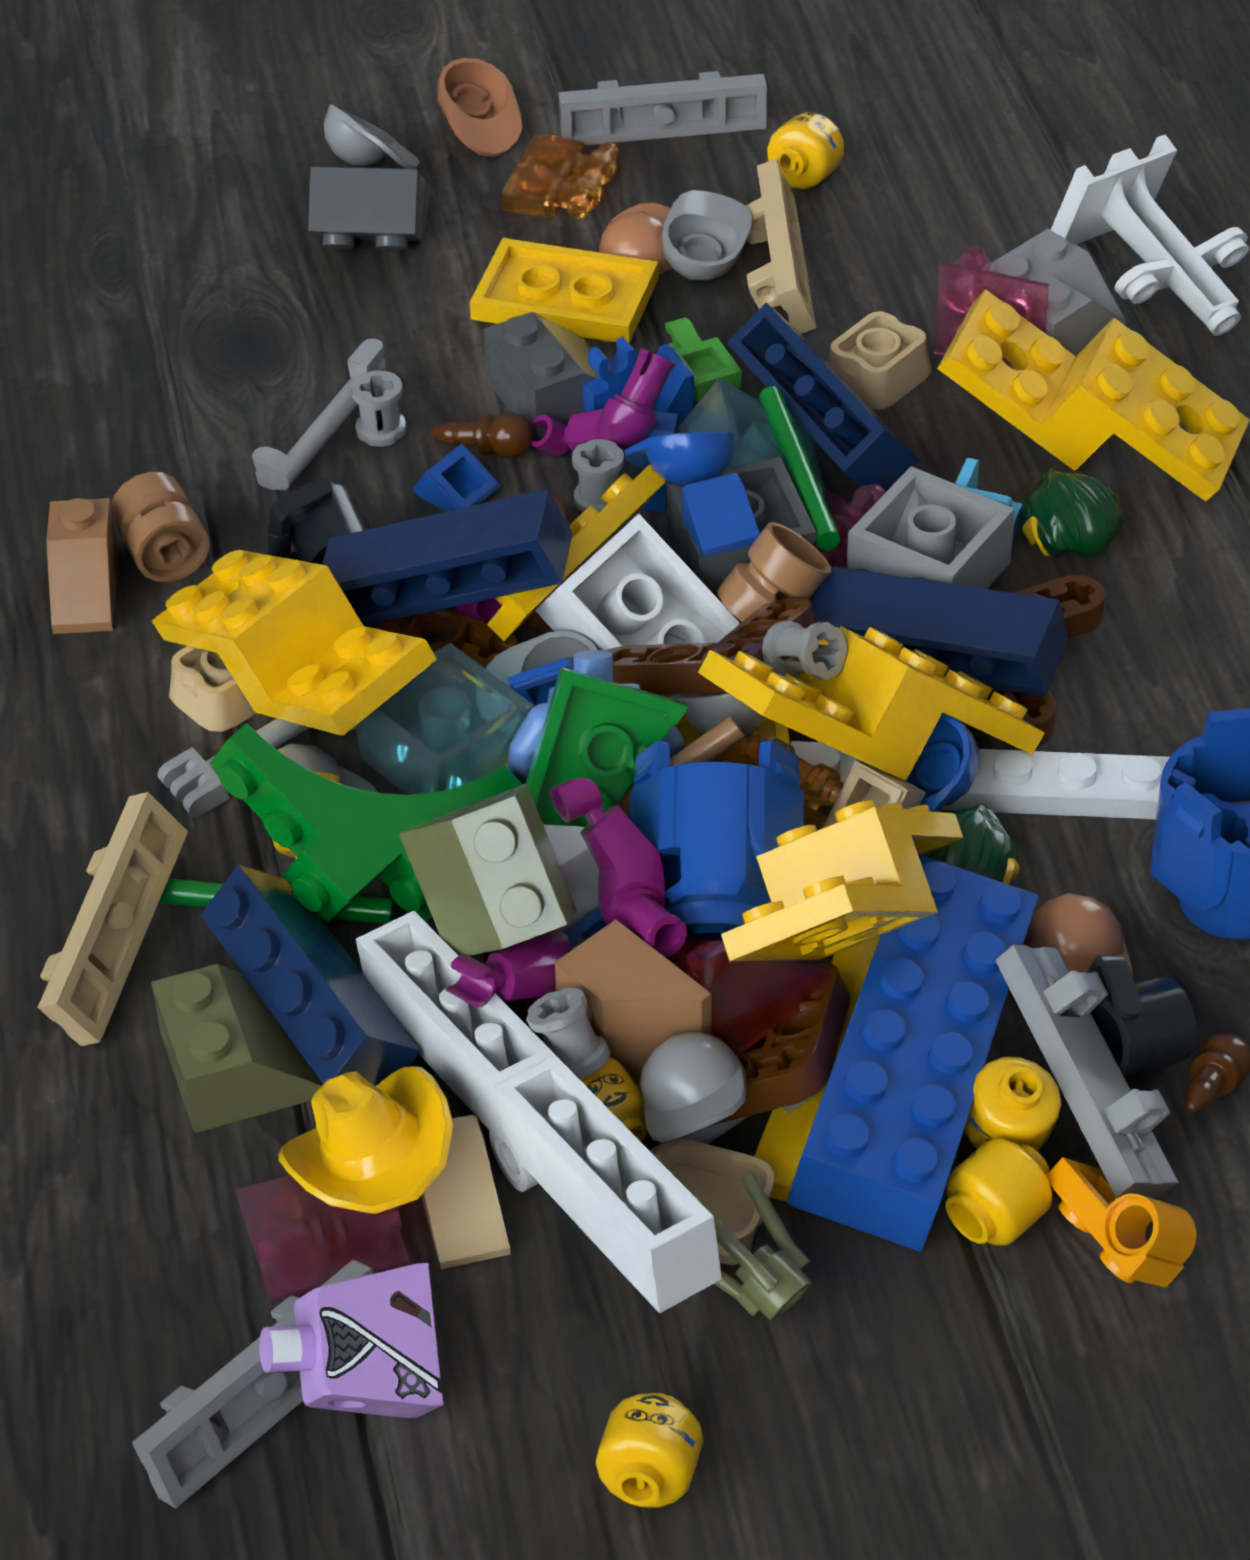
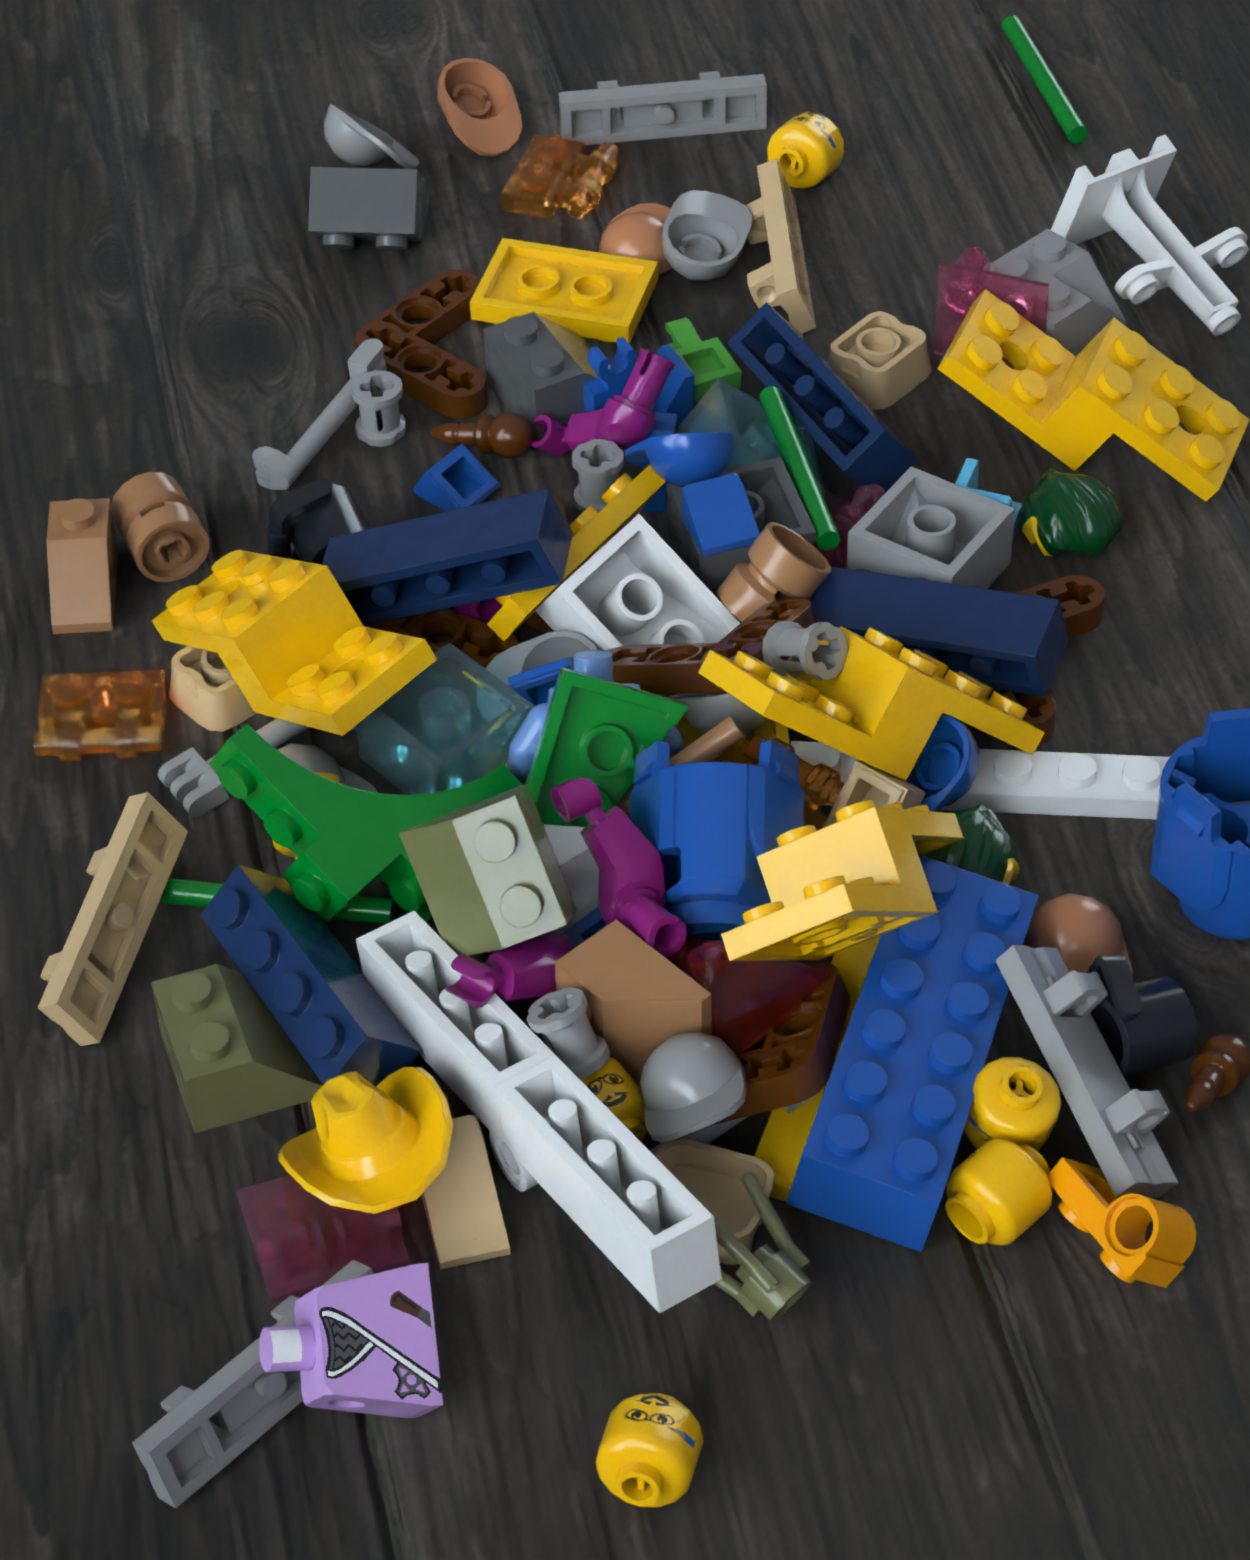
(101, 714): none -> clear orange plate
(452, 384): none -> reddish brown beam
(1044, 79): none -> green bar

